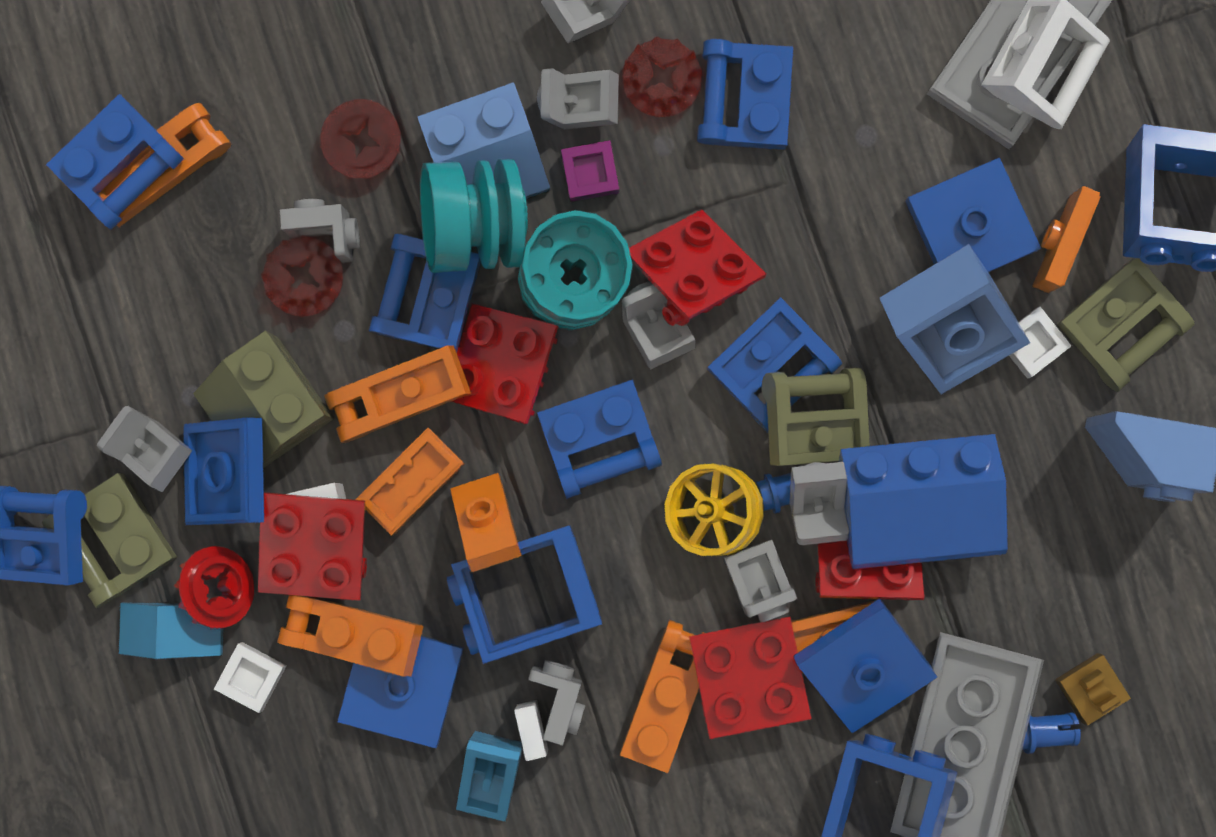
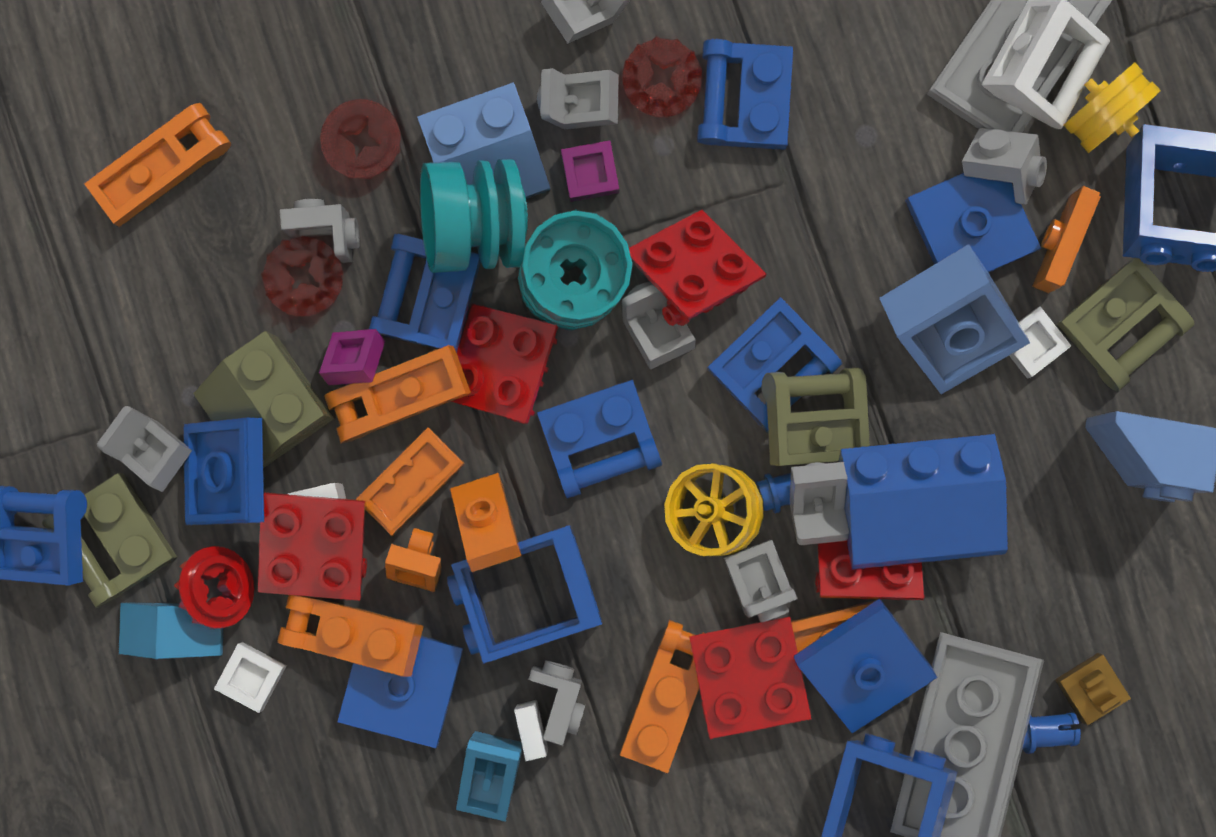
(104, 151): blue plate -> none
(352, 357): none -> magenta tile
(414, 564): none -> orange tile
(1007, 158): none -> light grey bracket
(1112, 107): none -> yellow wheel

